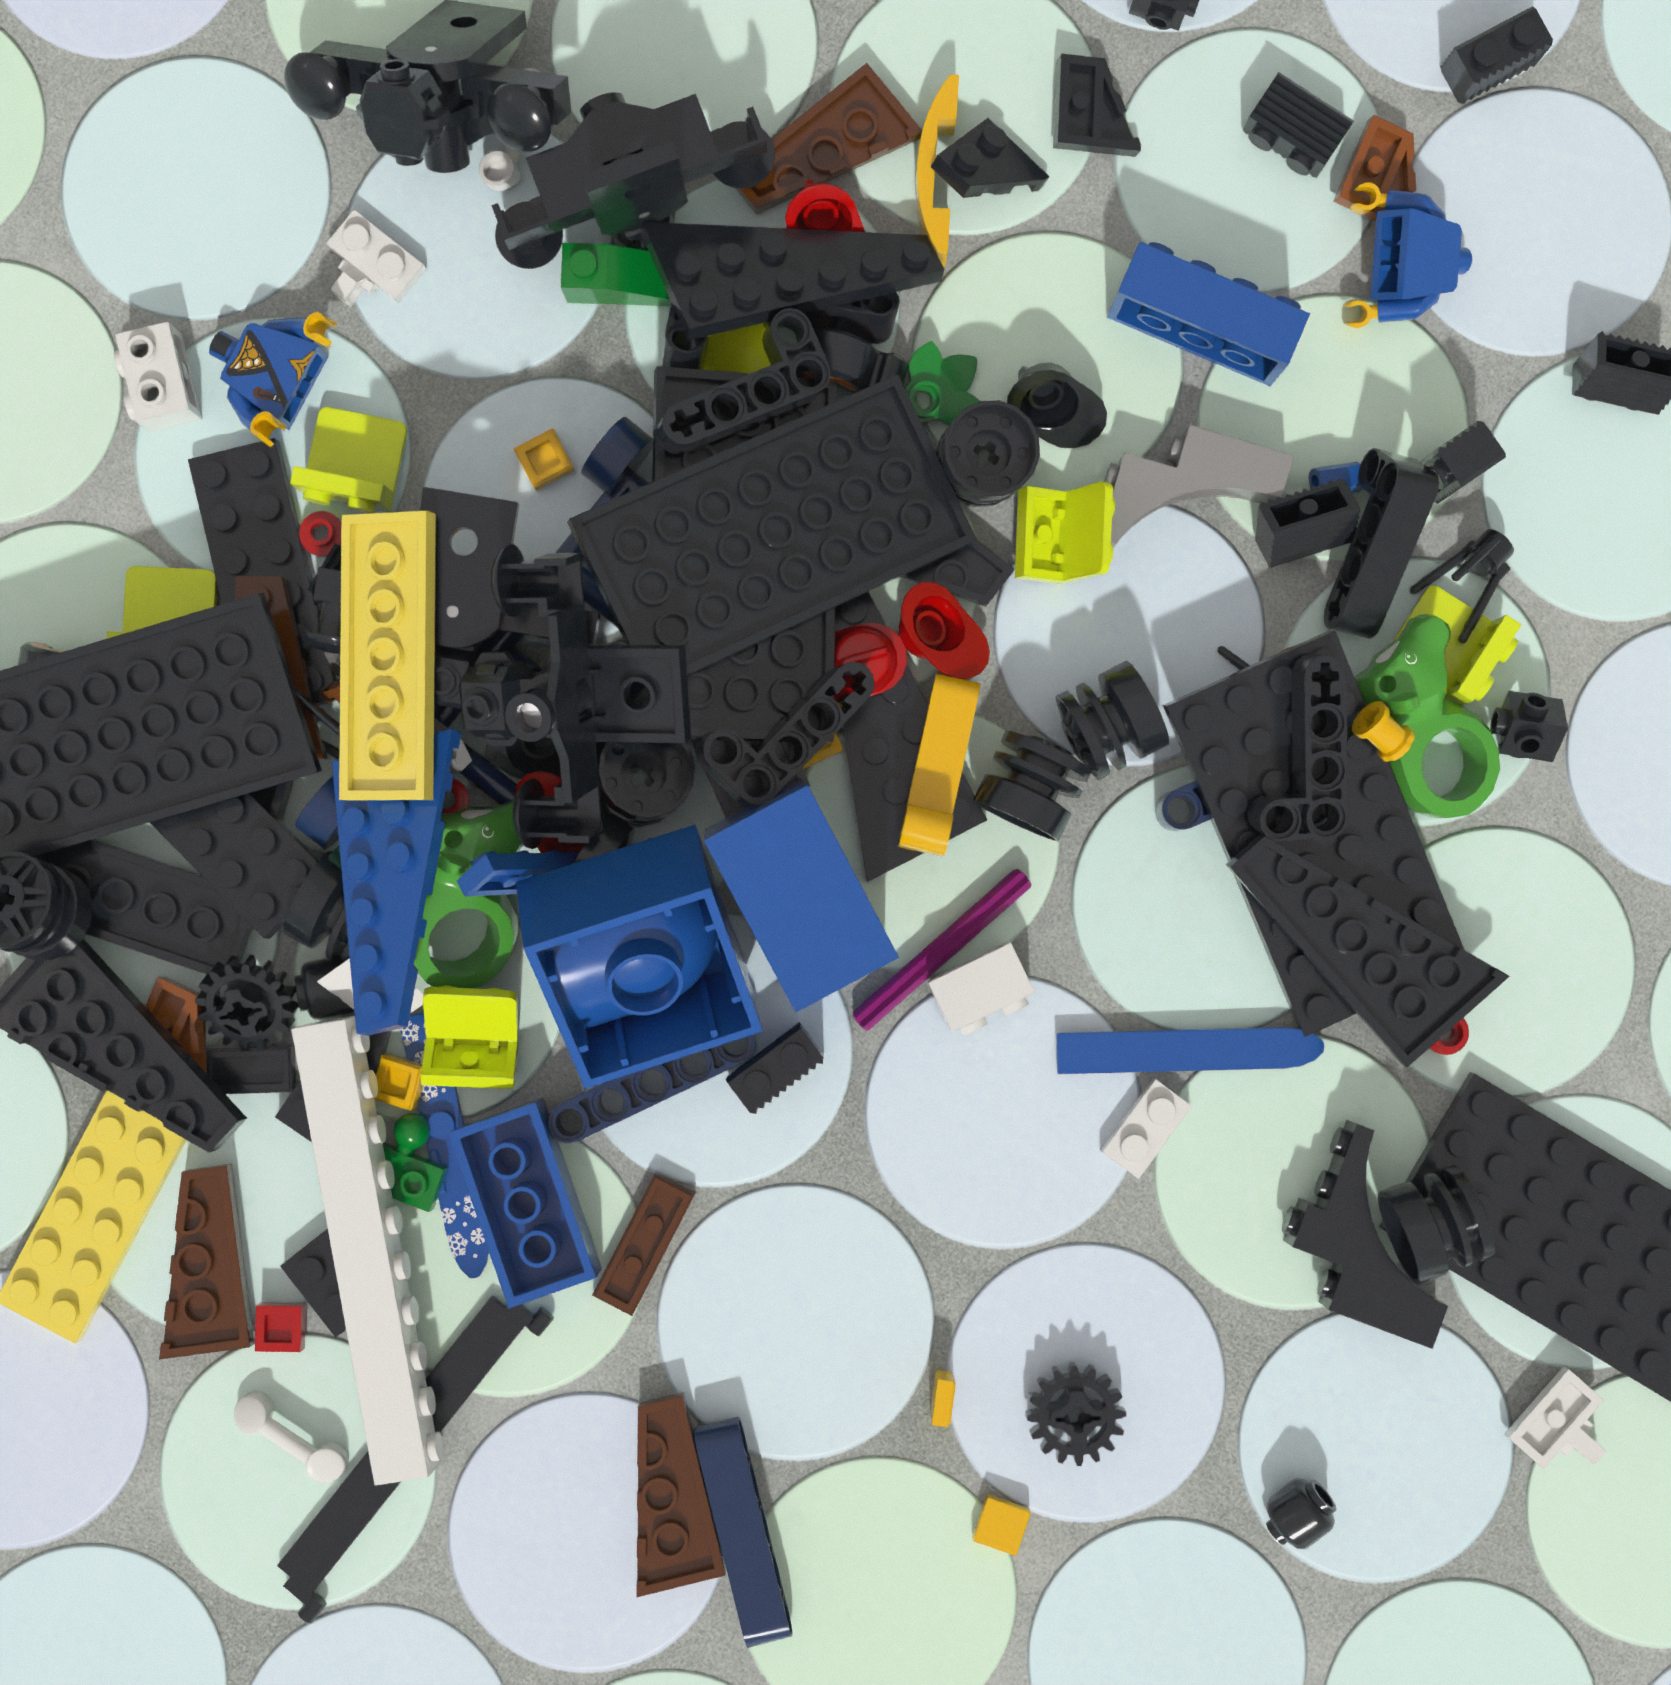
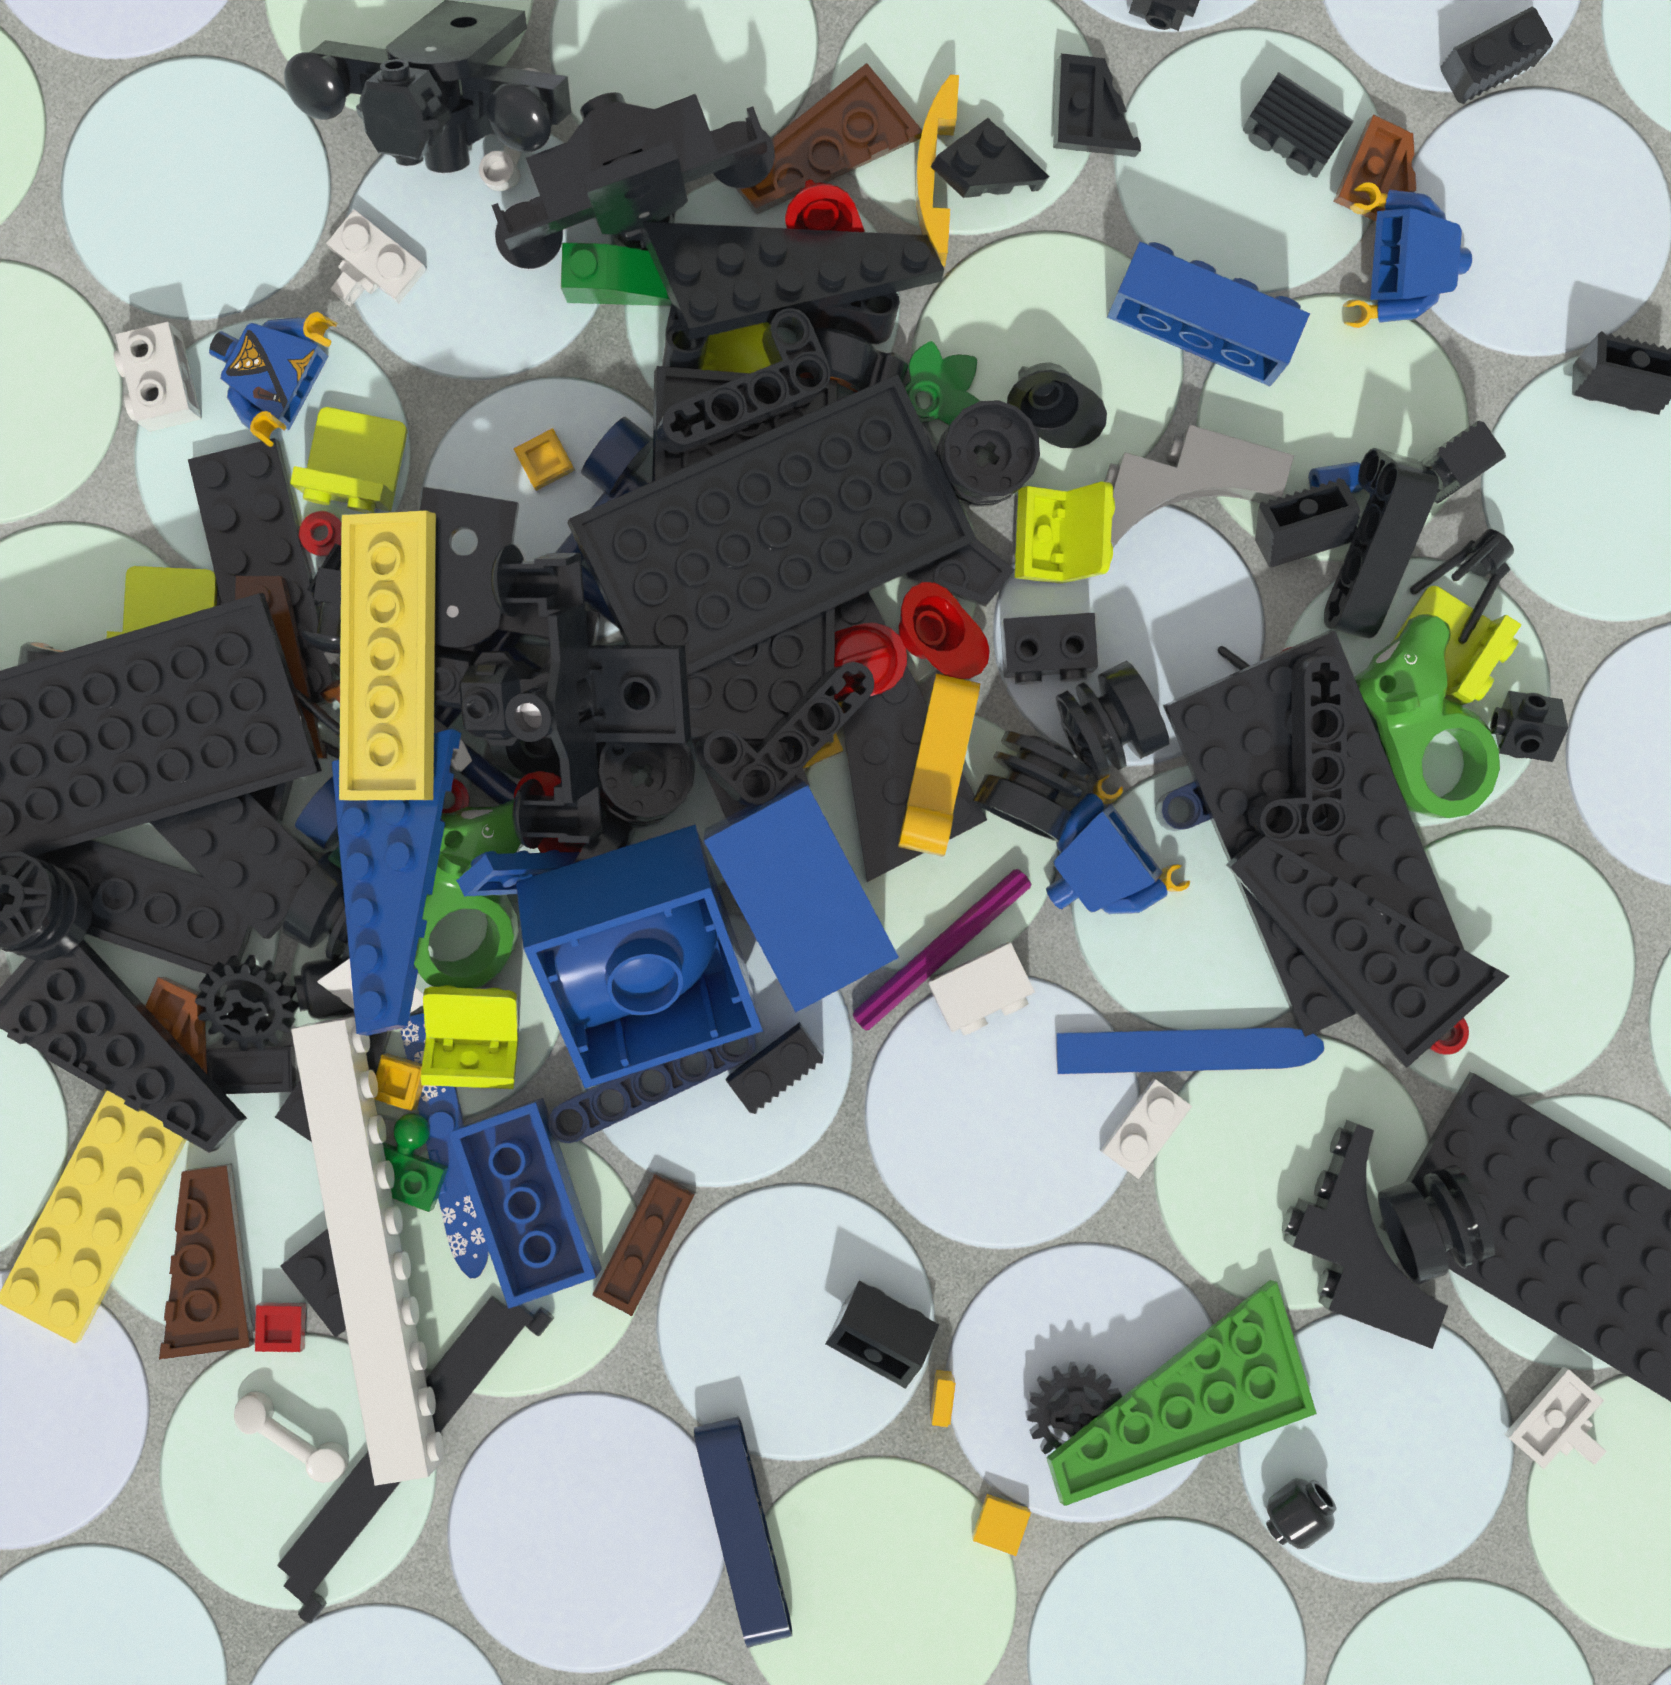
(675, 1516): reddish brown wing -> none
(882, 1334): none -> black brick
(1049, 647): none -> black brick
(1106, 861): none -> blue torso
(1210, 1395): none -> bright green wing
(1383, 731): yellow bush -> none

